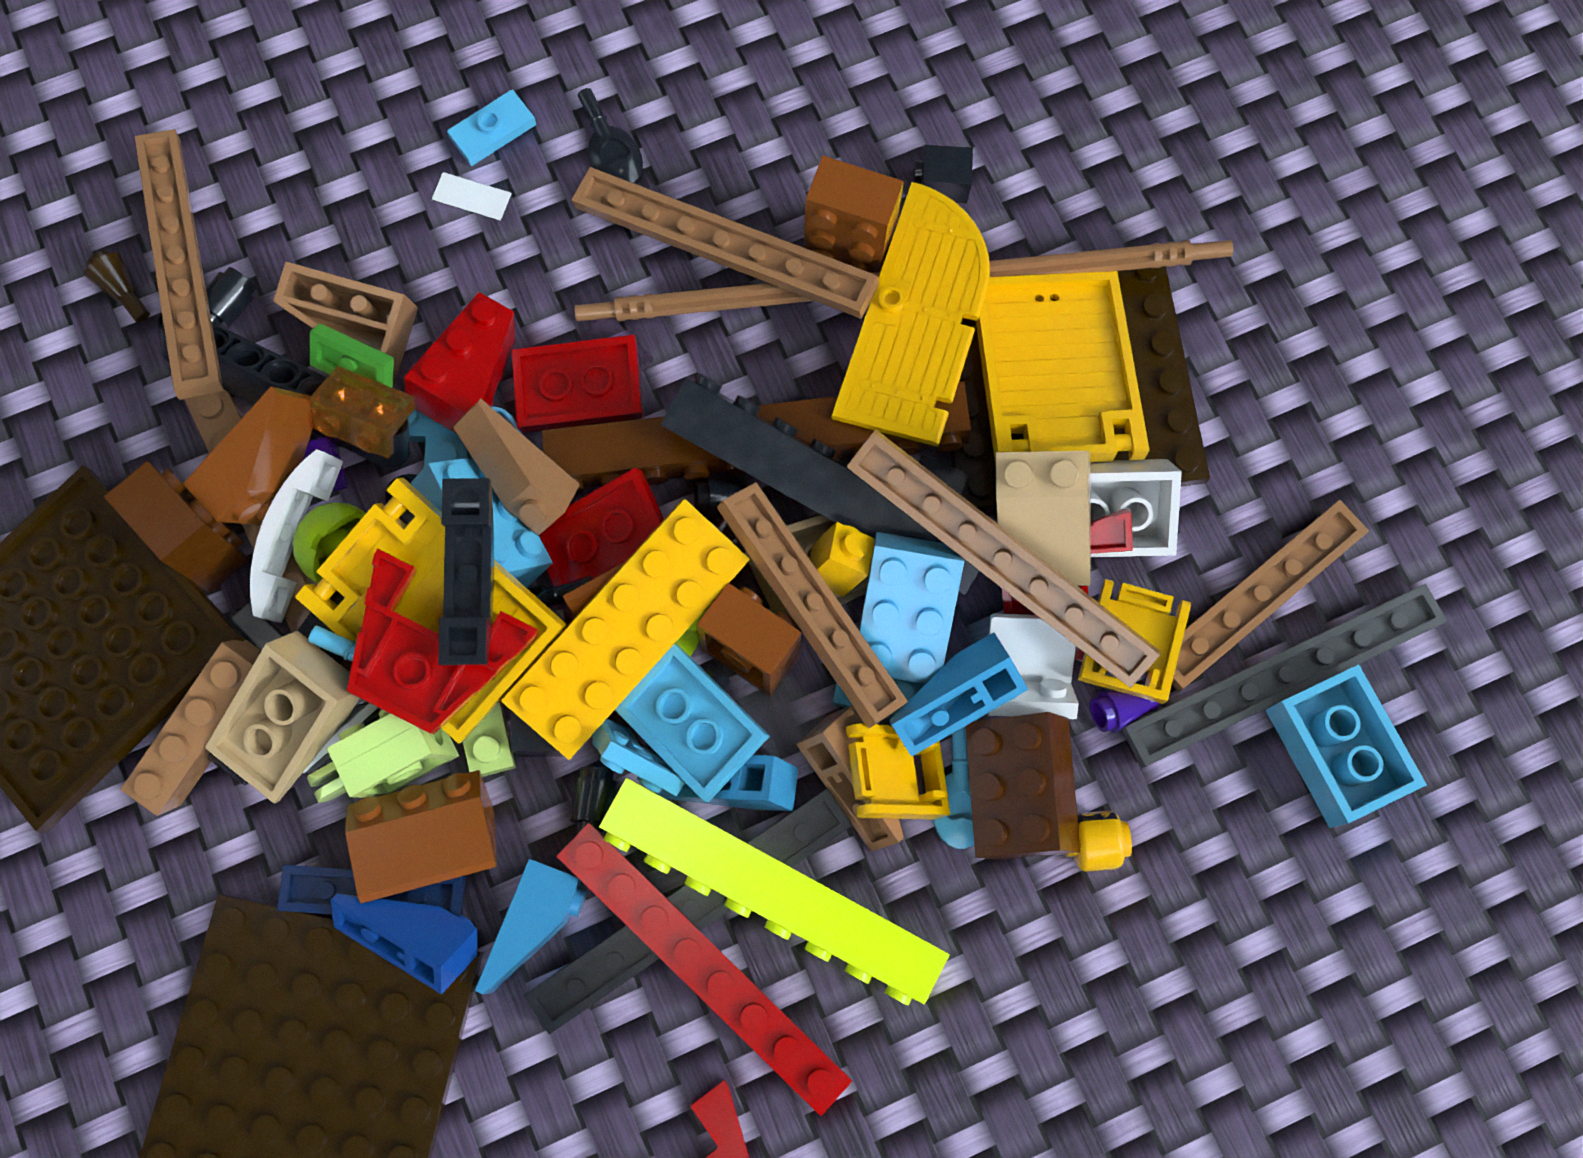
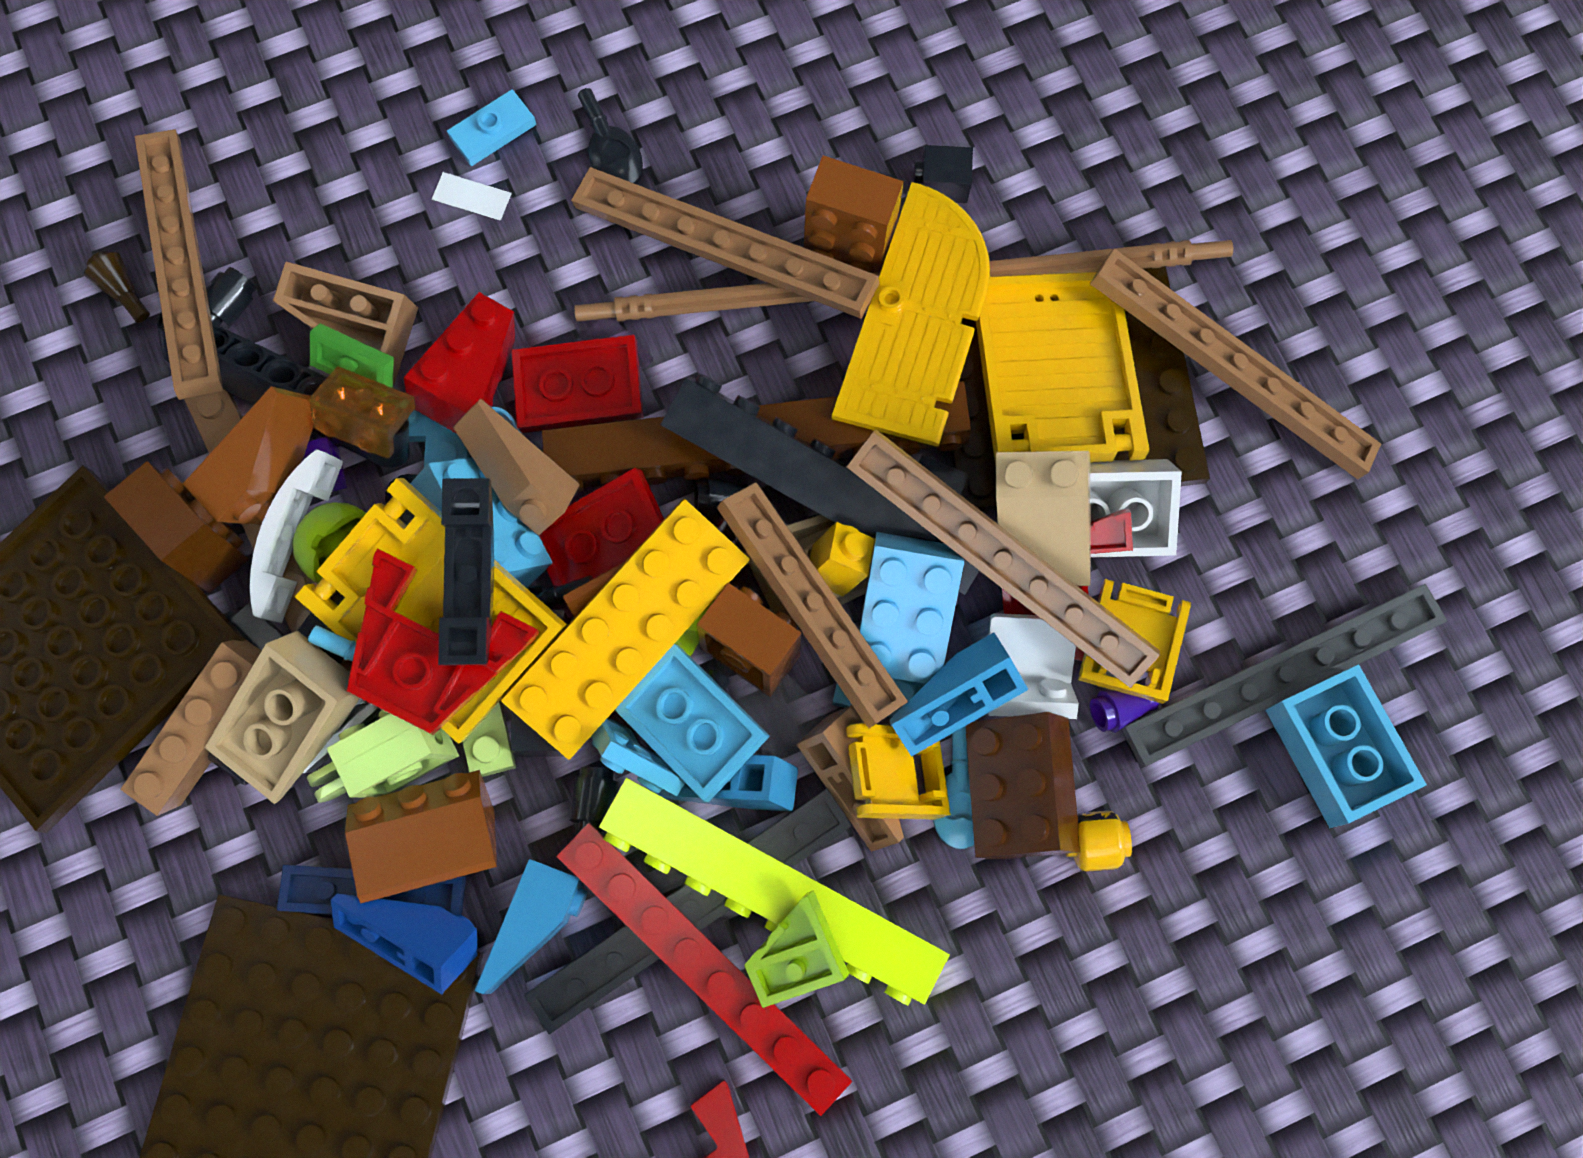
(797, 956): none -> lime wing
(1236, 364): none -> medium nougat plate
(1266, 591): medium nougat plate -> none

